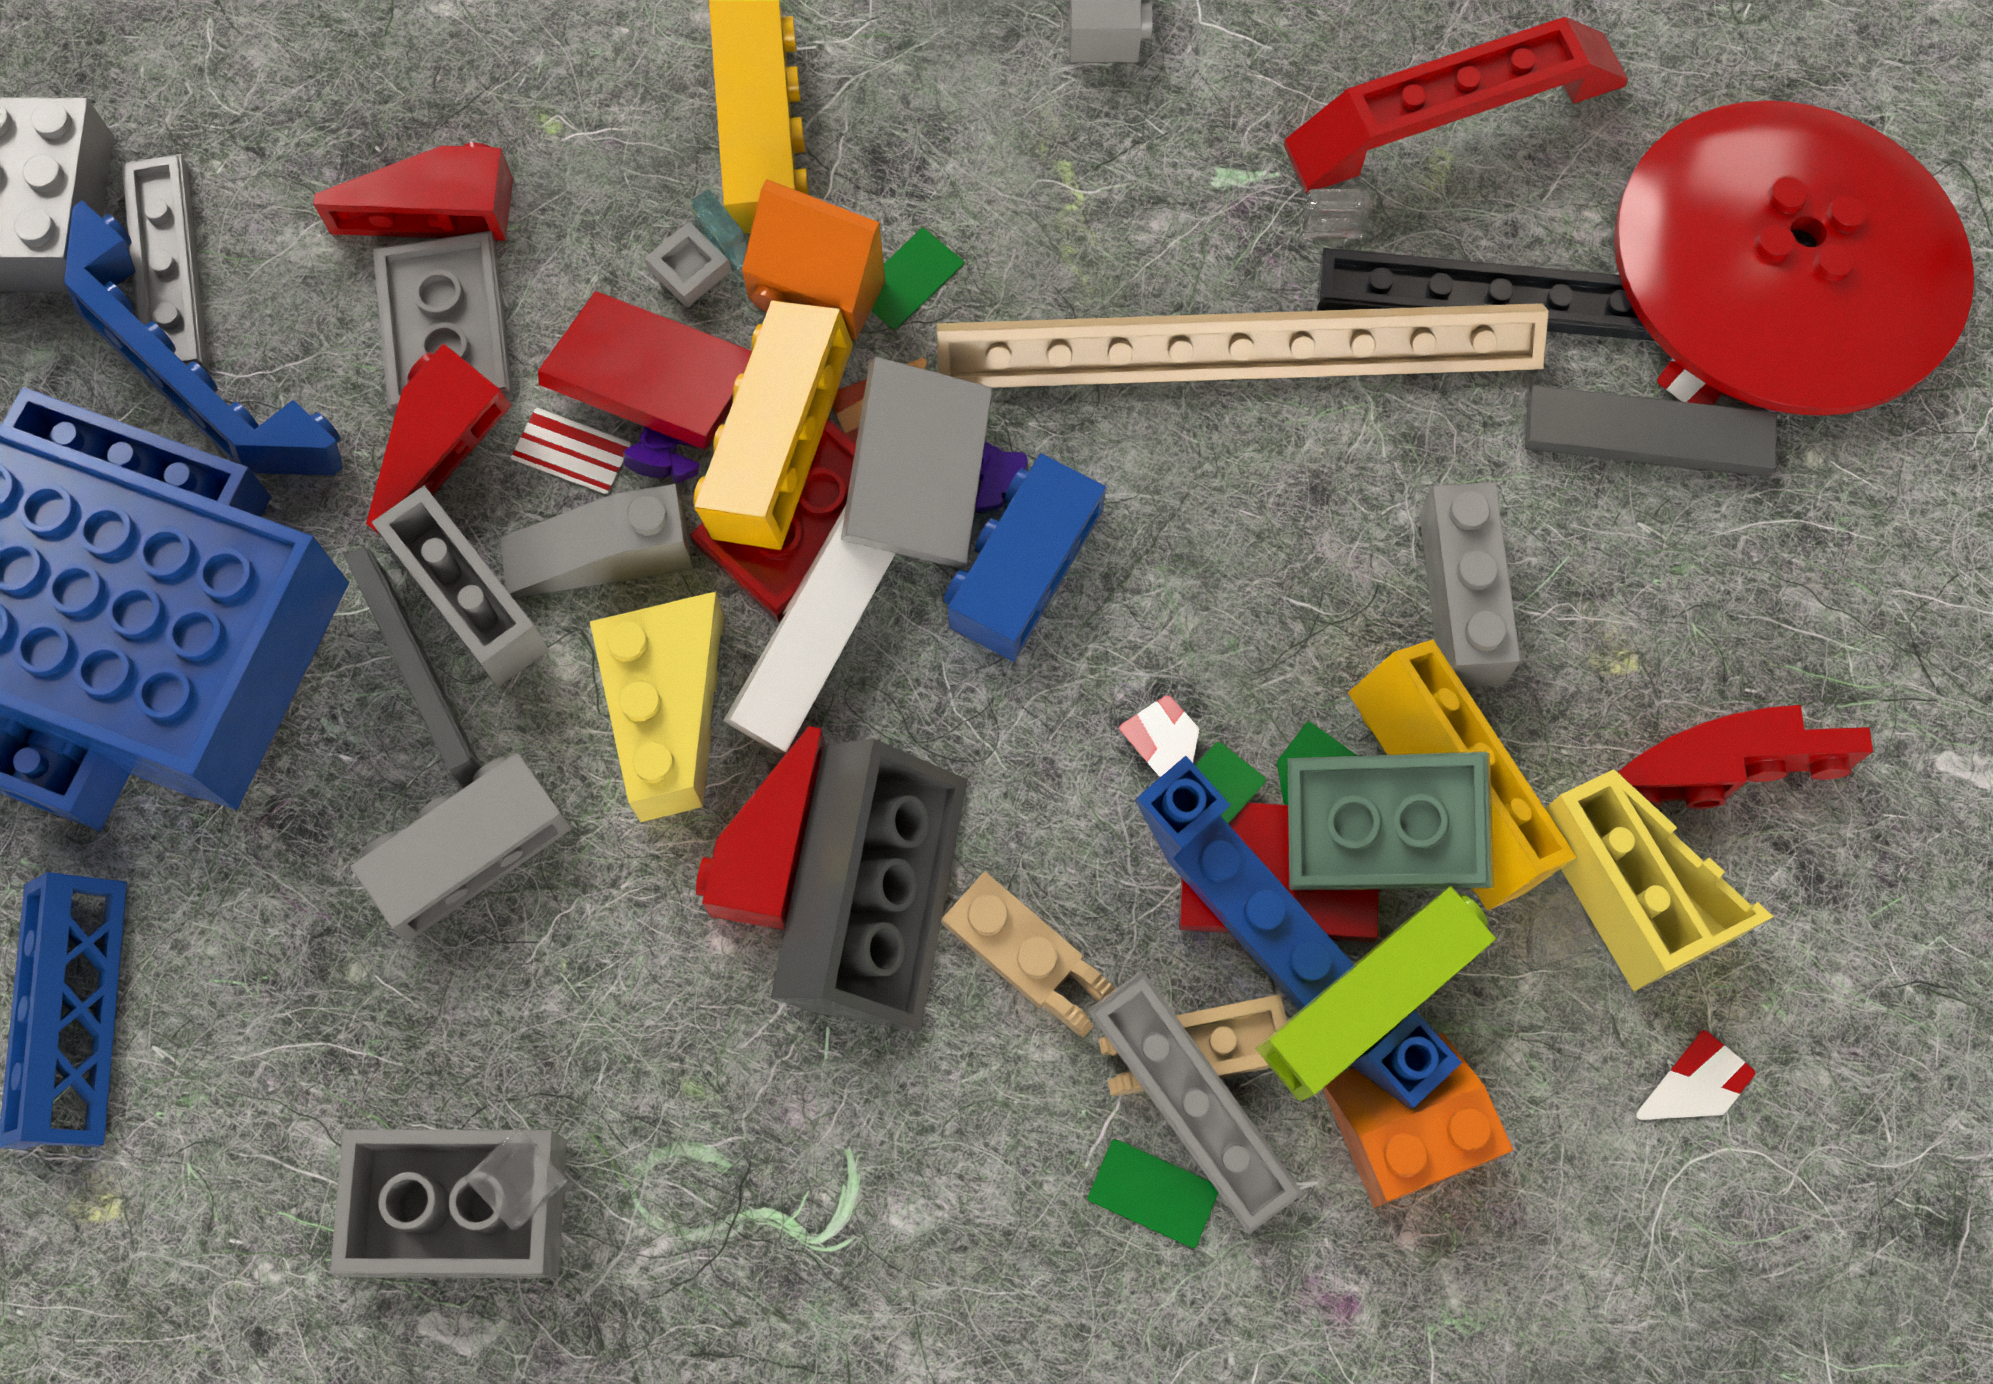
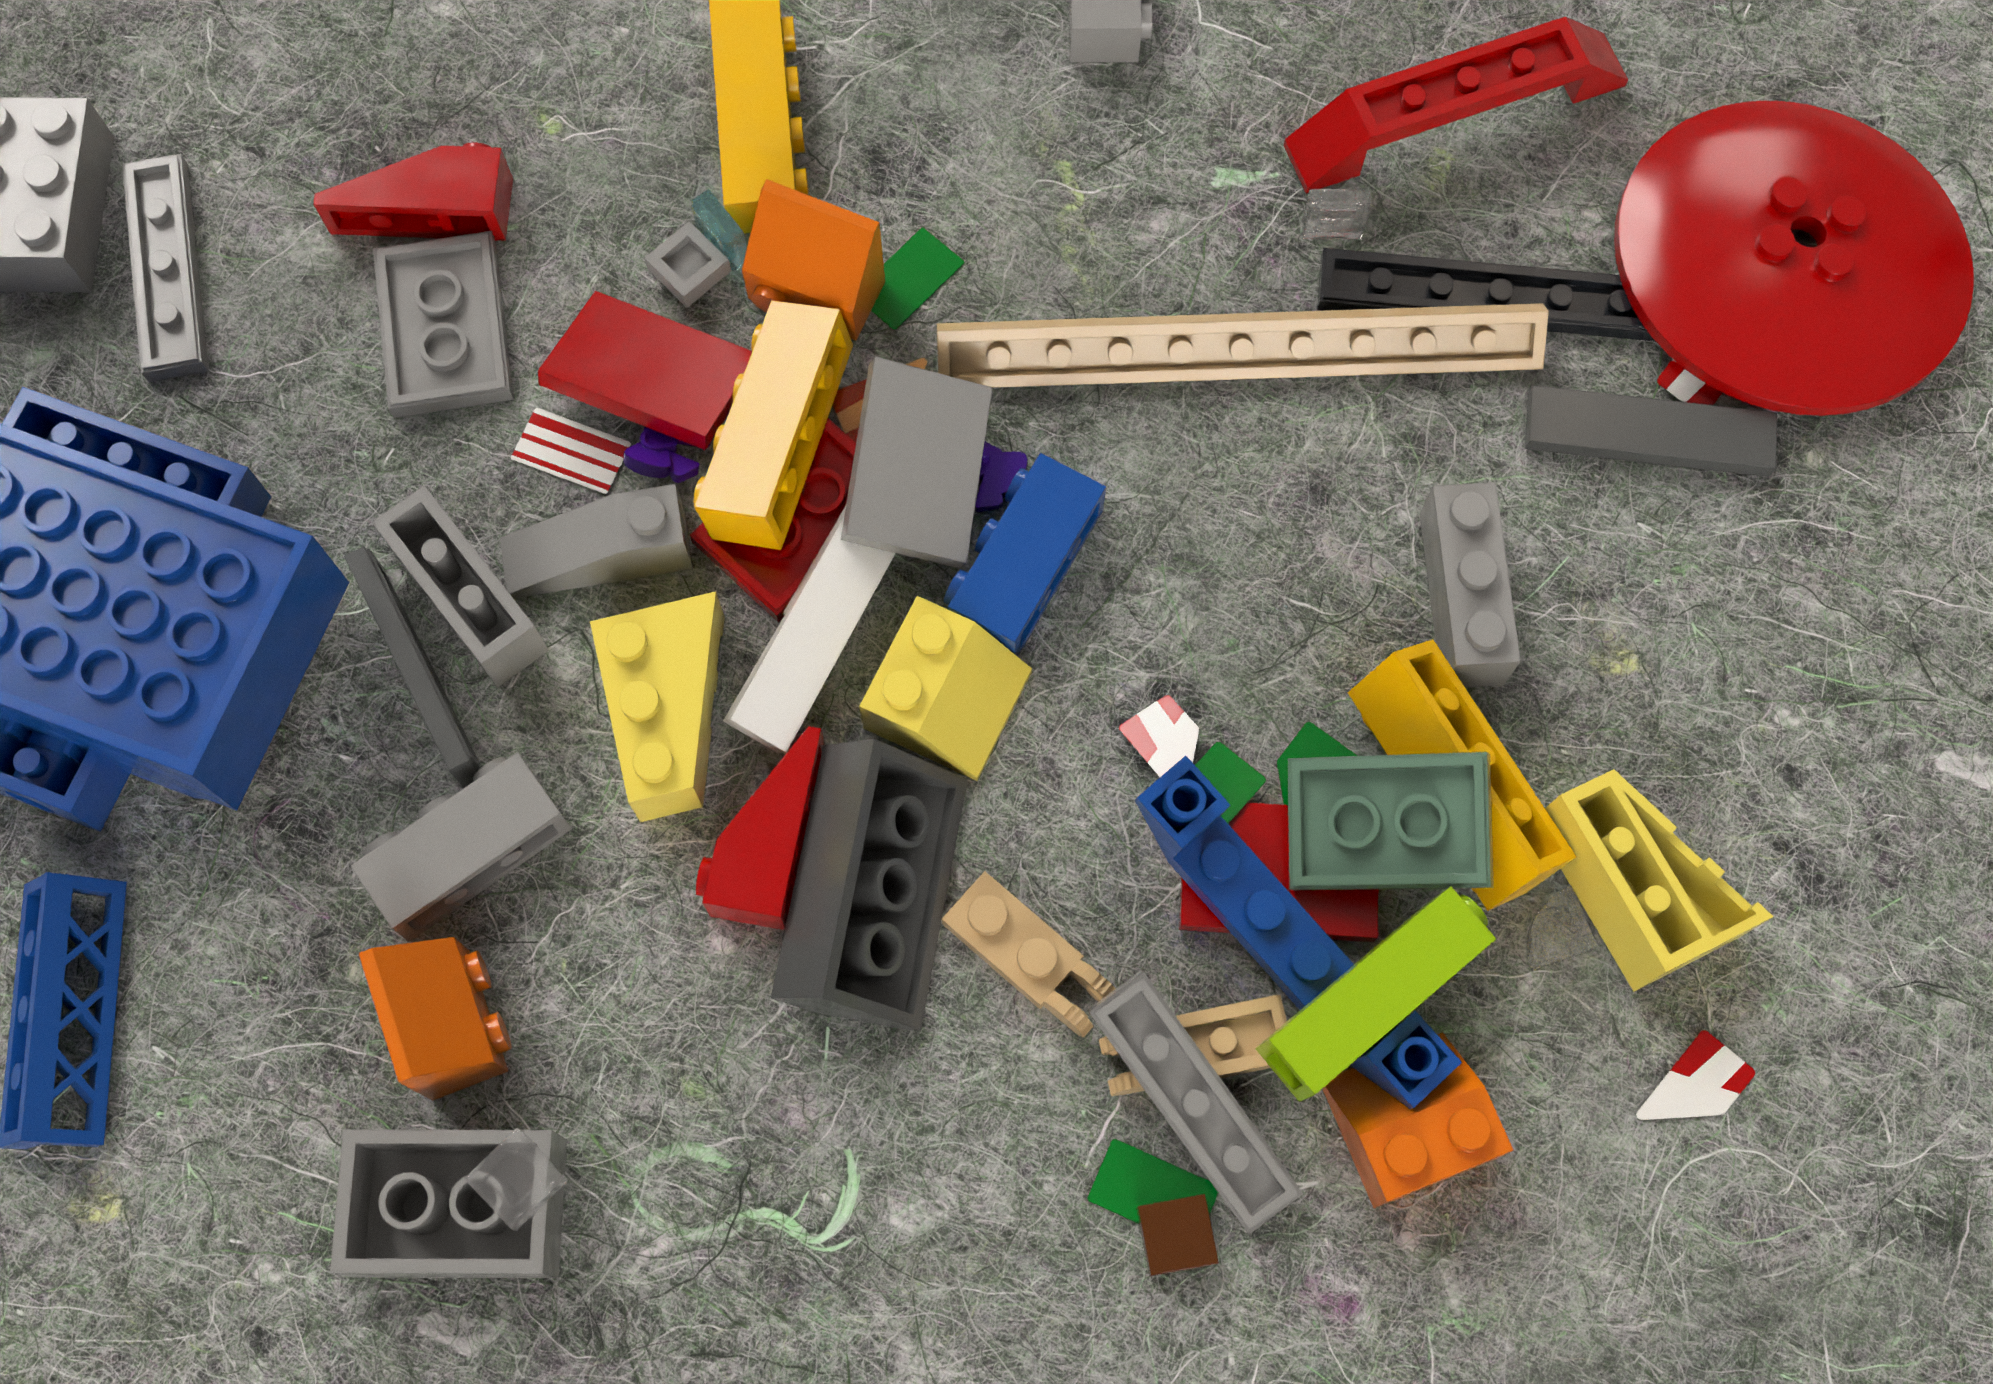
(281, 445): blue slope -> none
(435, 427): red slope -> none
(436, 1015): none -> orange slope
(944, 689): none -> light yellow slope
(1177, 1235): none -> reddish brown tile
(1763, 744): red slope -> none

